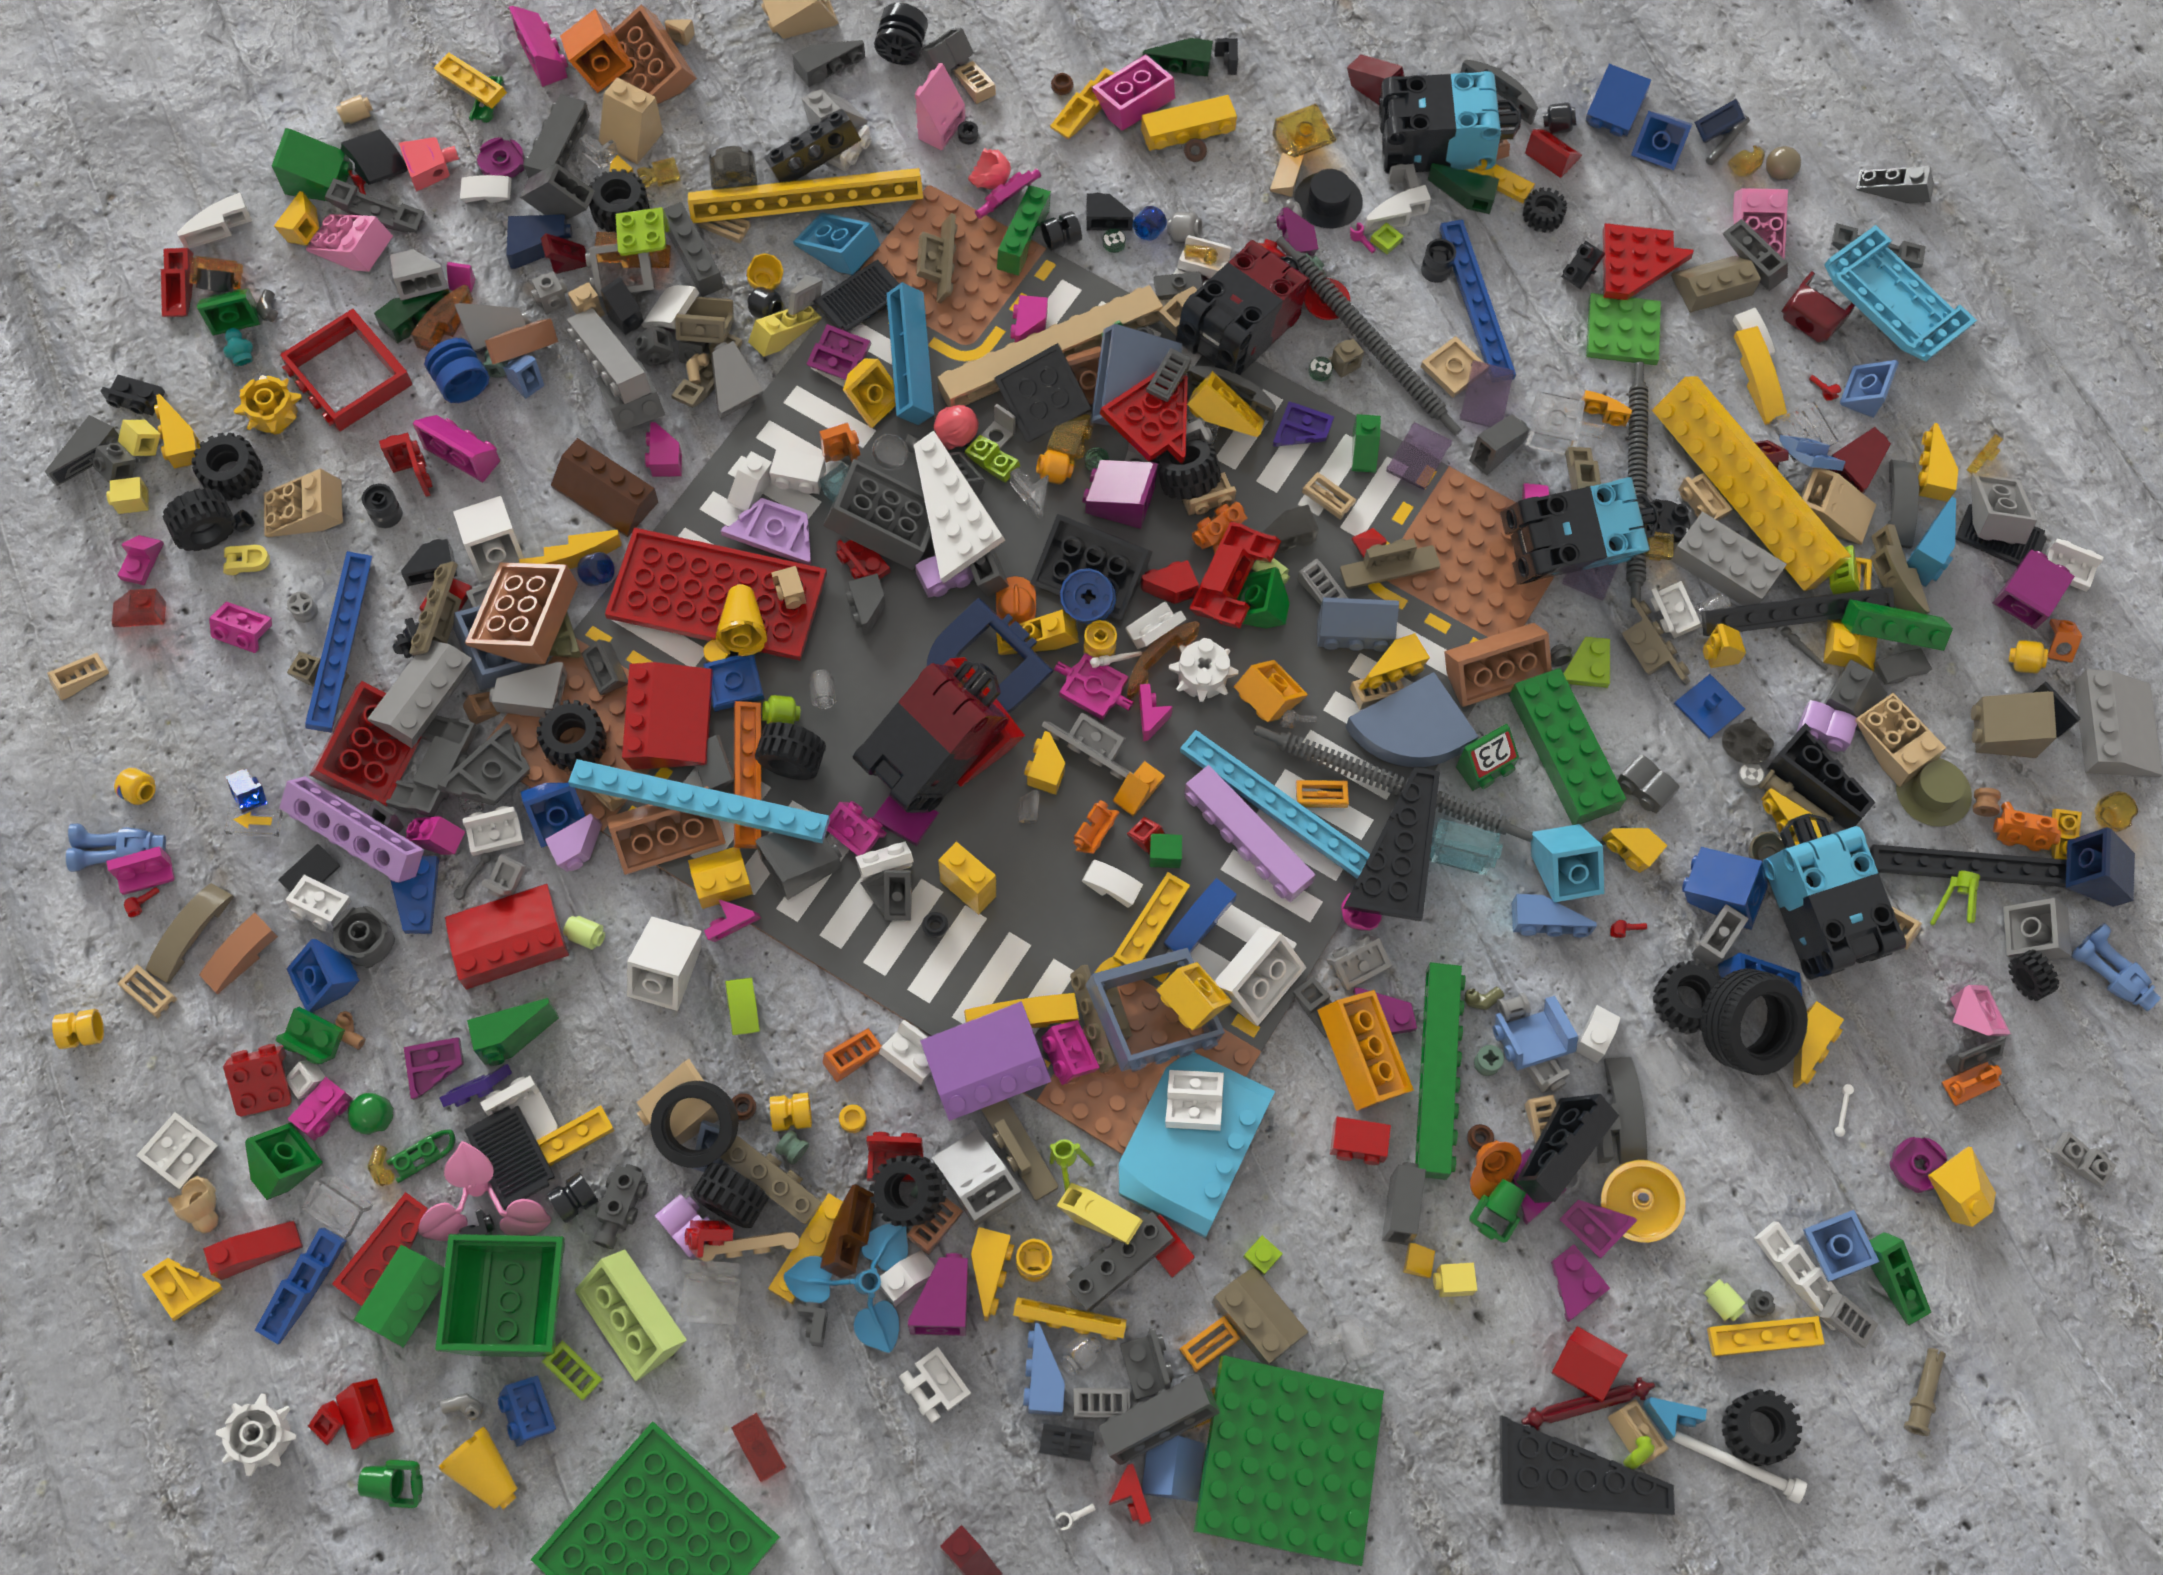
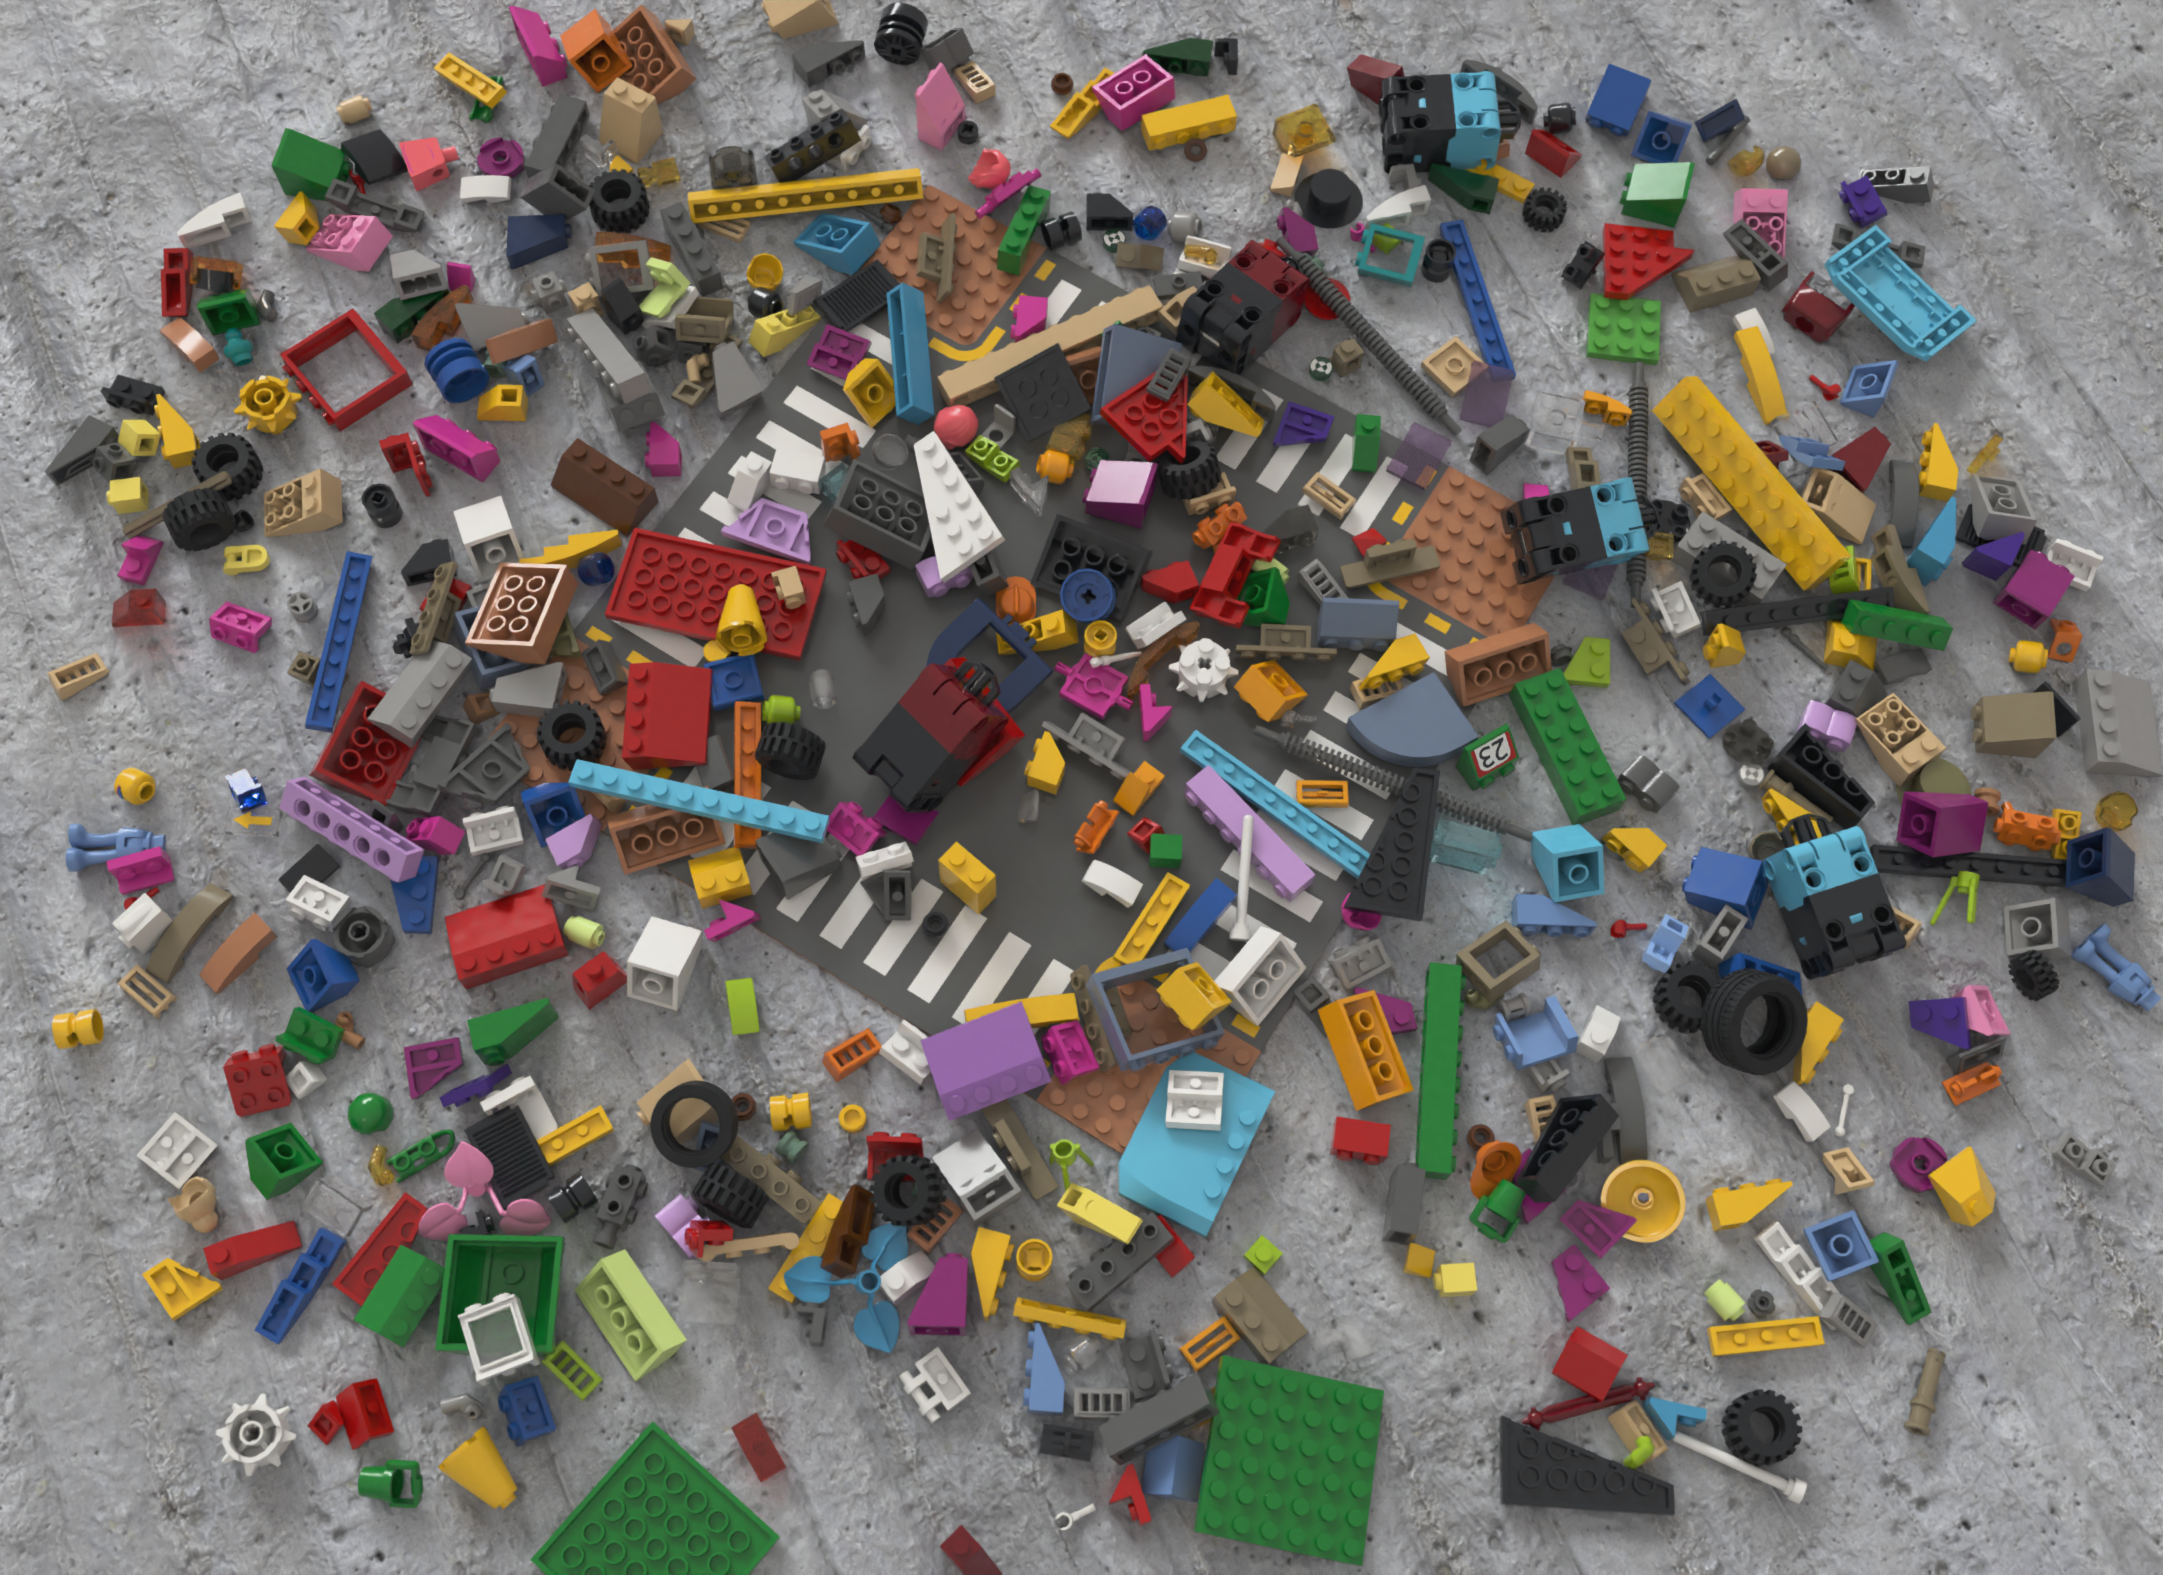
(142, 924): none -> white torso
(155, 516): none -> dark tan axle
(190, 344): none -> nougat slope
(320, 1109): dark pink bracket -> none
(497, 1337): none -> window
(503, 404): none -> yellow slope
(563, 253): dark red slope -> none
(565, 889): none -> light grey slope
(598, 979): none -> red torso
(641, 231): lime bracket -> none
(671, 287): none -> yellowish green bracket
(891, 213): none -> reddish brown plate
(1139, 257): none -> dark tan slope
(1240, 929): none -> white piece
(1285, 640): none -> dark tan bracket
(1383, 274): none -> teal window
(1481, 979): none -> dark tan window
(1483, 1062): sand green wheel -> none
(1657, 191): none -> slope
(1664, 943): none -> light blue brick
(1729, 554): none -> black tyre
(1737, 1207): none -> yellow slope
(1800, 1107): none -> white slope
(1847, 1171): none -> tan slope
(1863, 201): none -> dark purple bracket
(1942, 822): none -> magenta slope
(1942, 1019): none -> dark purple wing
(1994, 557): none -> dark purple slope

